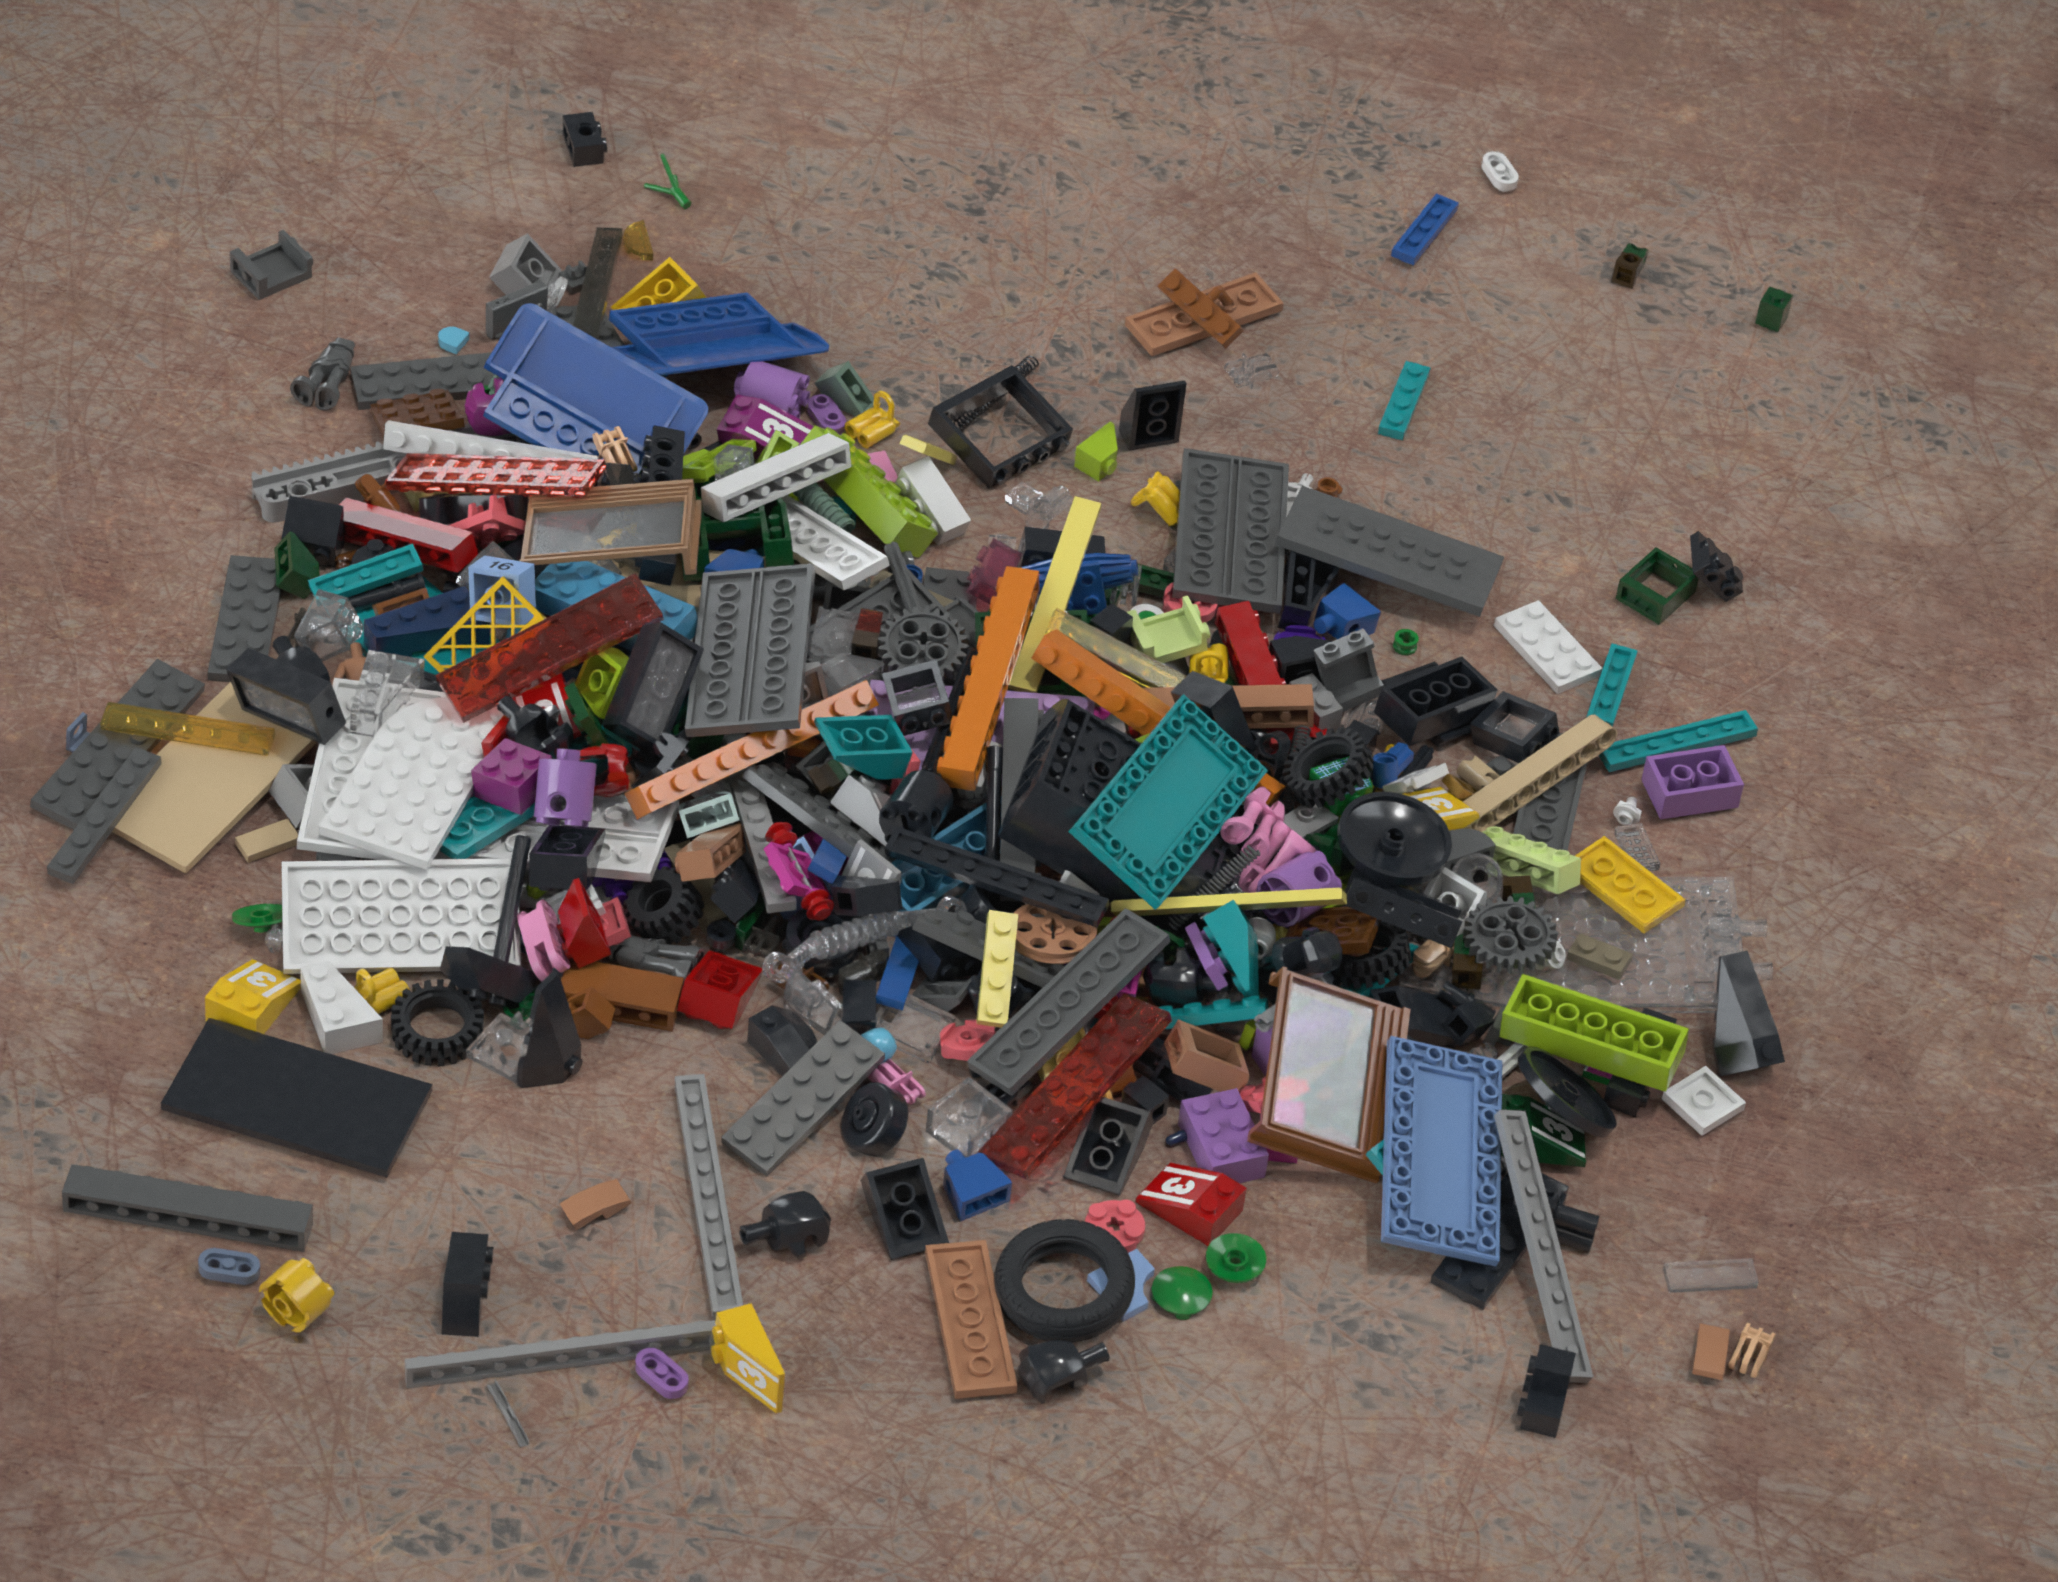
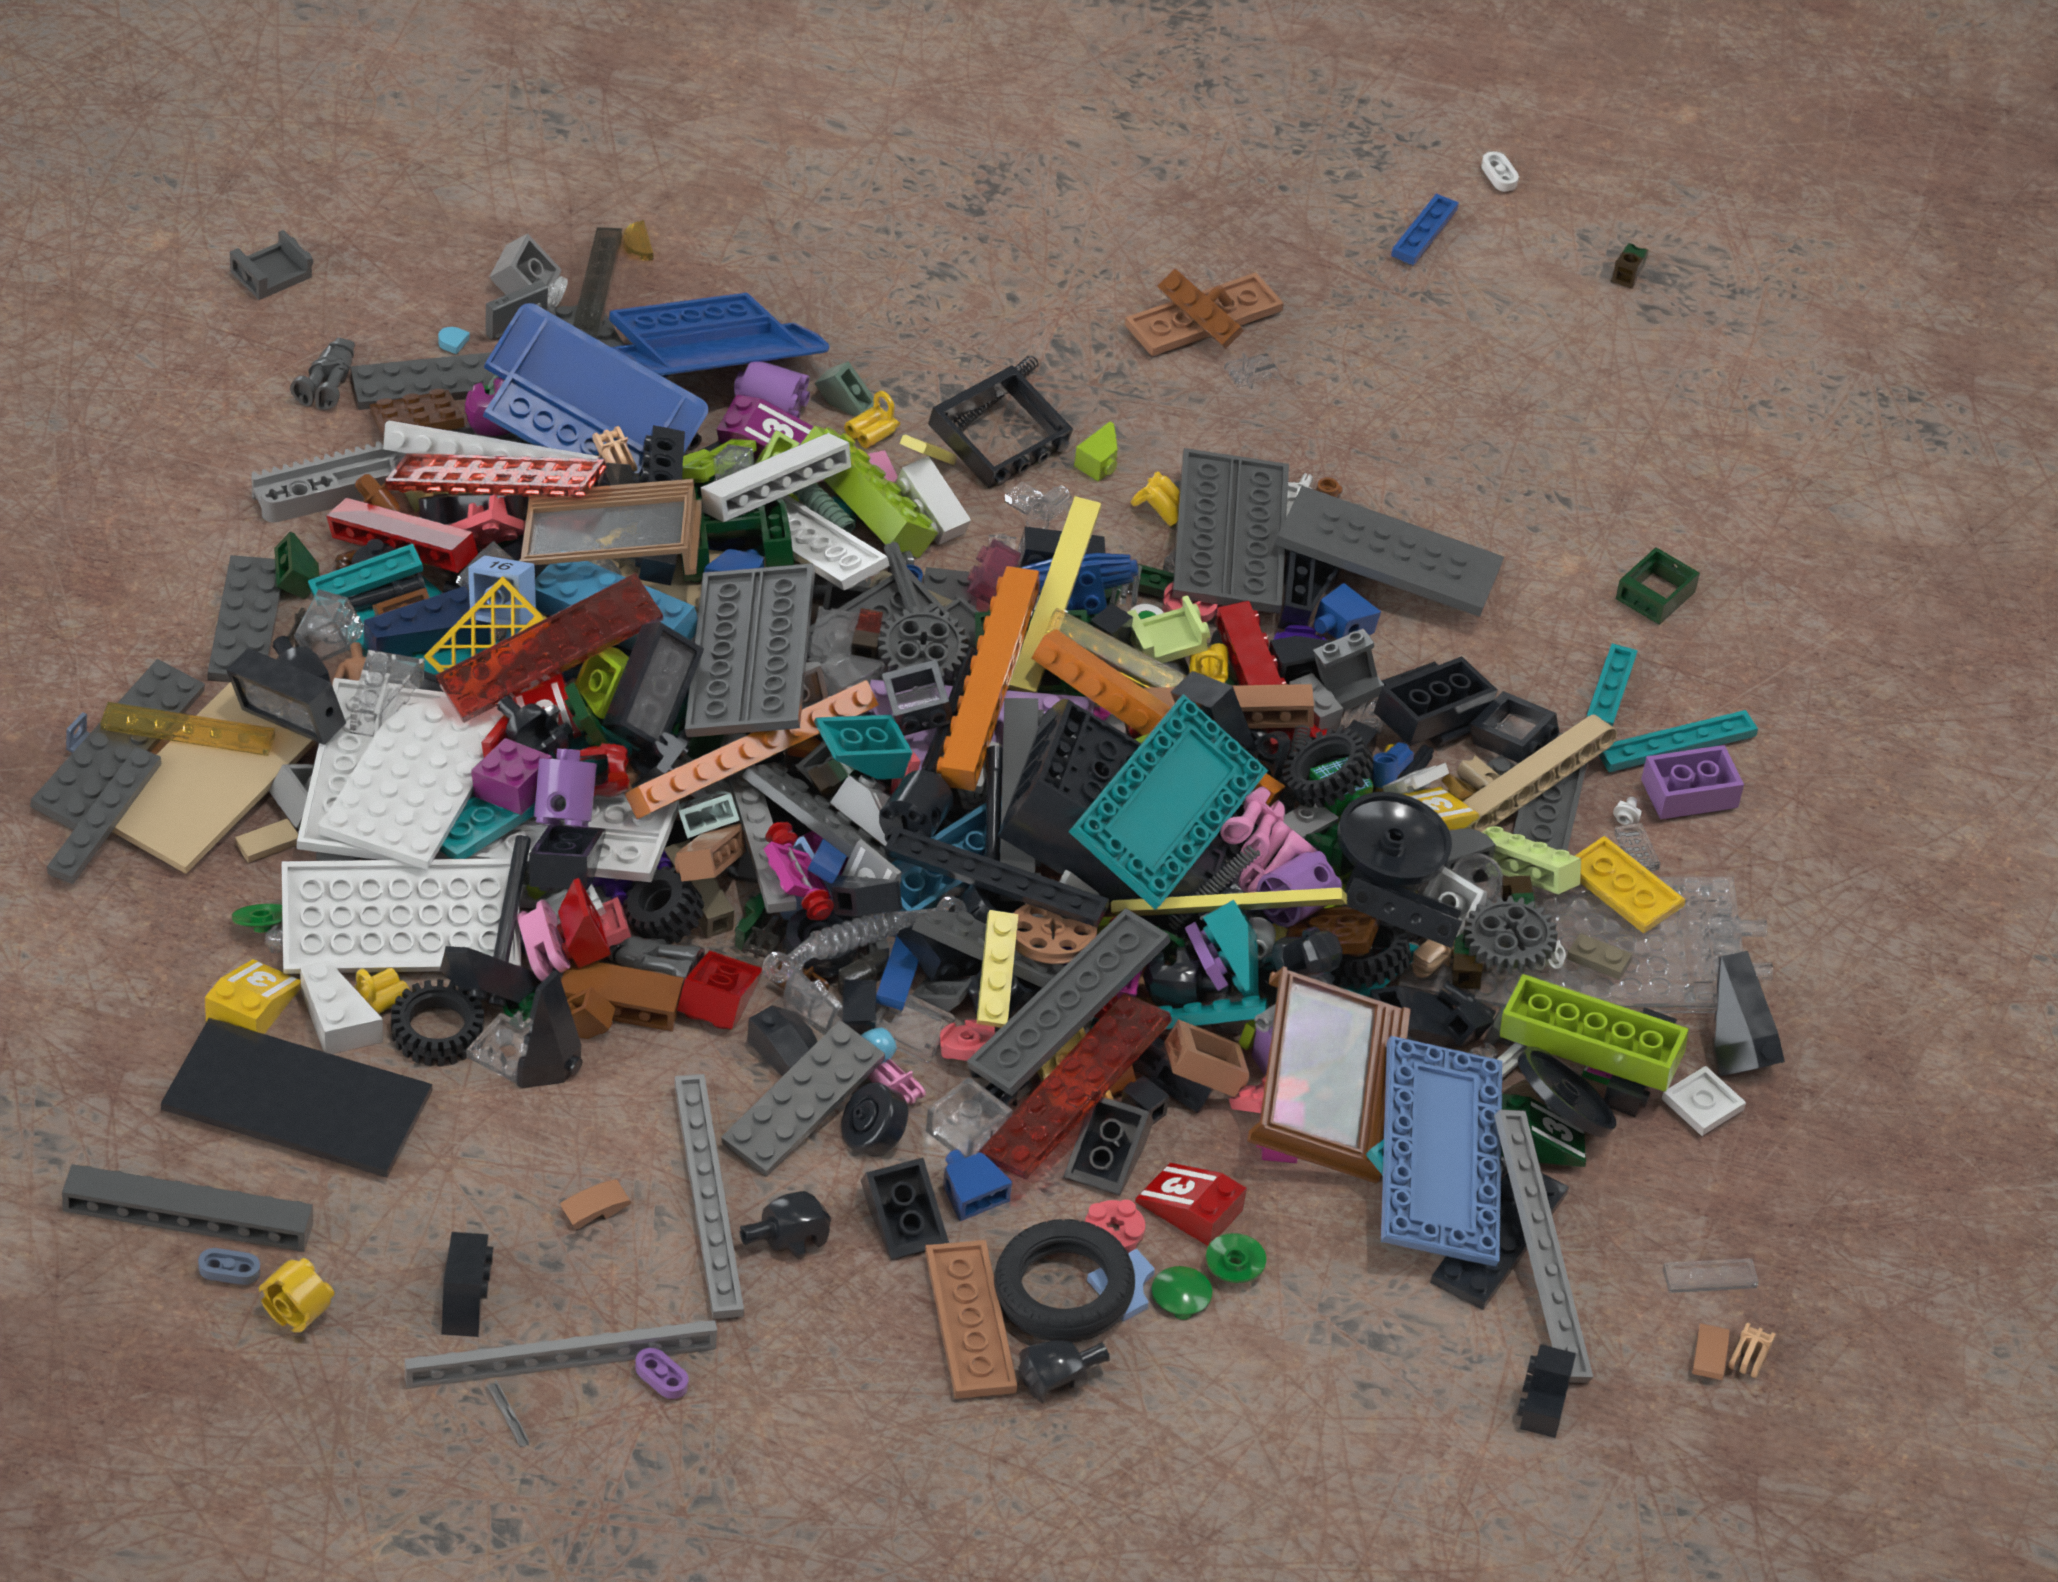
(317, 526): black slope -> none
(575, 277): dark grey tile -> none
(584, 139): black brick -> none
(663, 285): yellow slope -> none
(675, 189): green plant -> none
(721, 934): black tile -> none
(735, 890): black brick -> none
(748, 1355): yellow slope -> none
(826, 413): medium lavender plate -> none
(1153, 415): black slope -> none
(1178, 1137): dark blue piece -> none
(1219, 1134): medium lavender brick -> none
(1404, 400): teal plate -> none
(1405, 648): green bush -> none
(1547, 647): white plate -> none
(1574, 1226): black piece -> none
(1715, 567): black plate -> none
(1773, 309): dark green brick -> none

